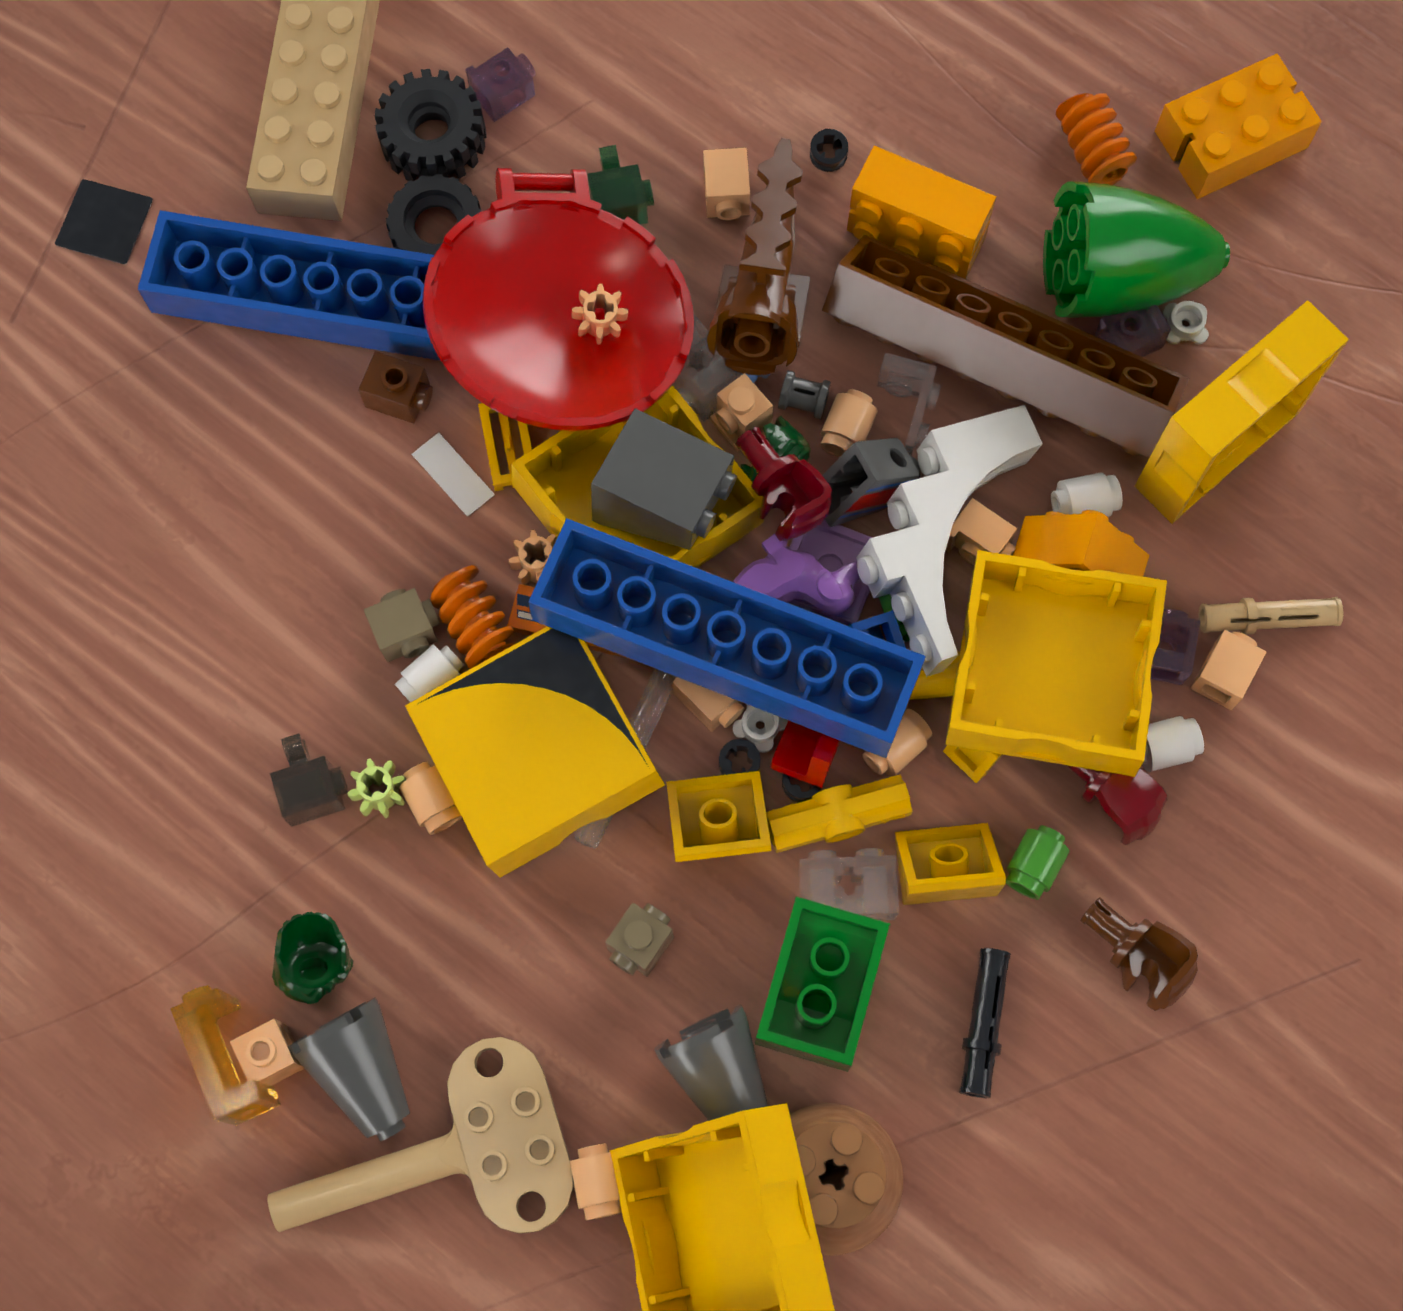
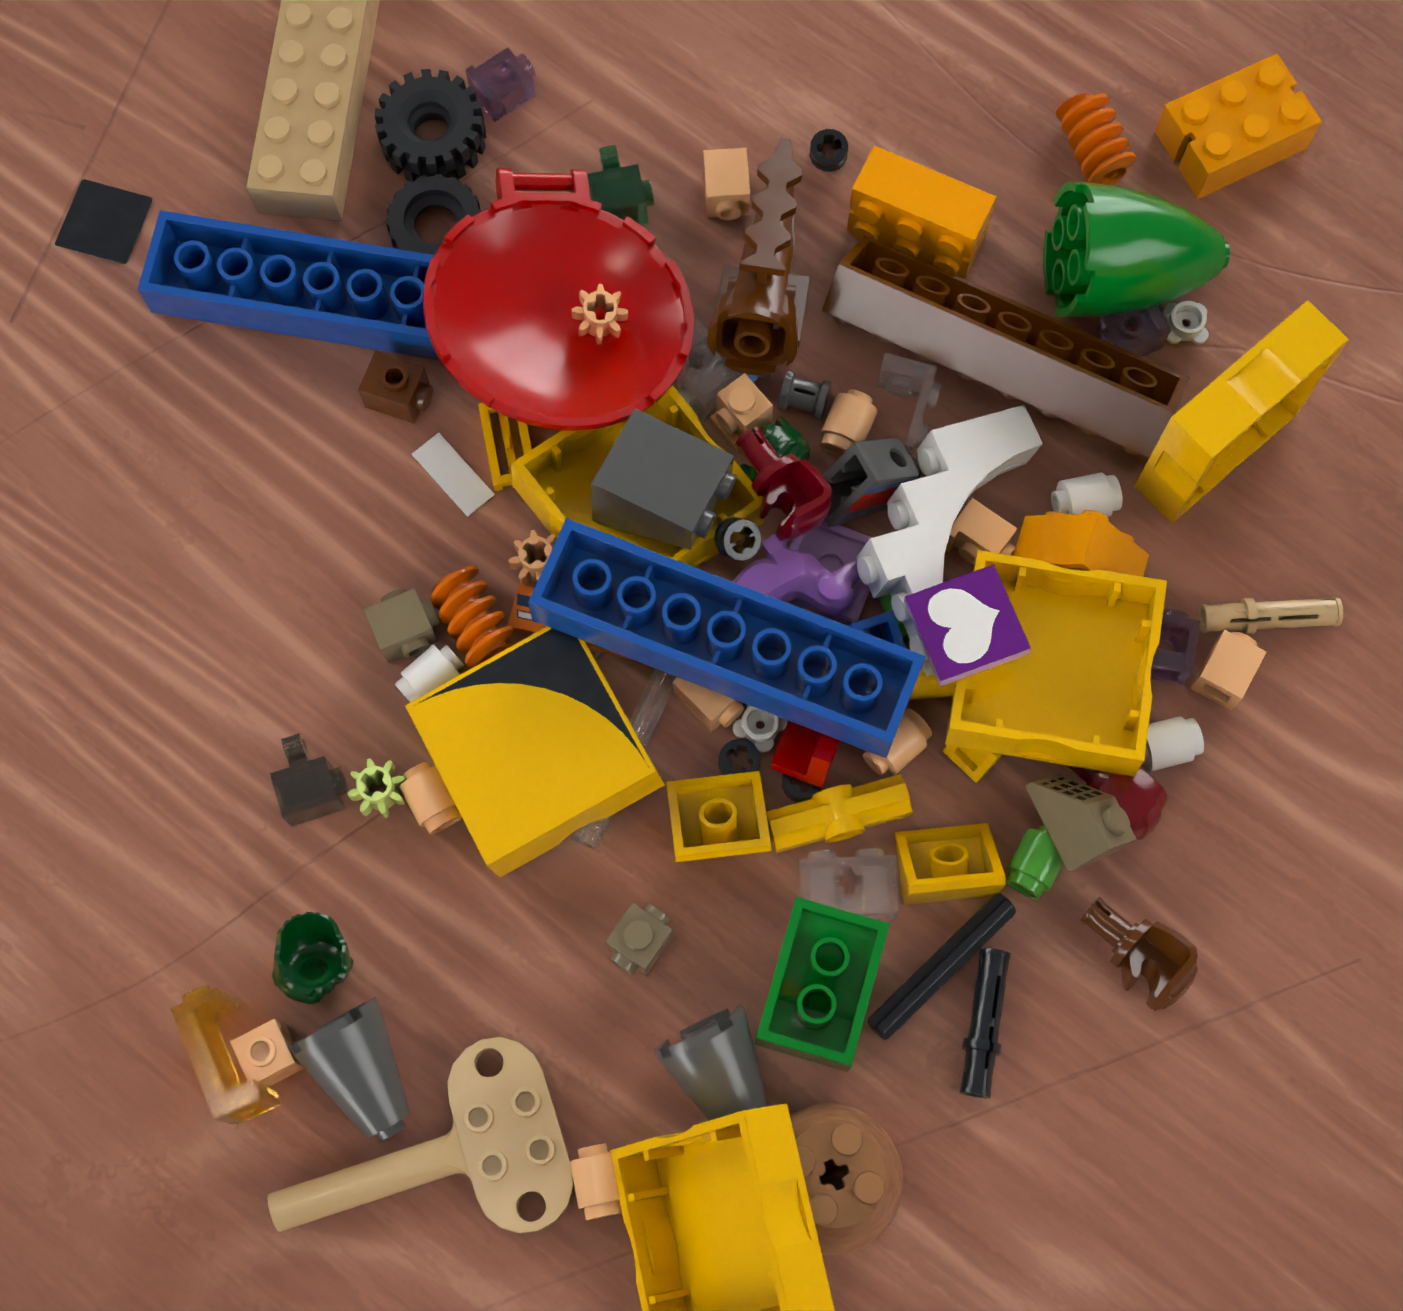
(739, 552): none -> black bush
(941, 966): none -> black axle
(967, 625): none -> tile
(1080, 820): none -> dark tan slope

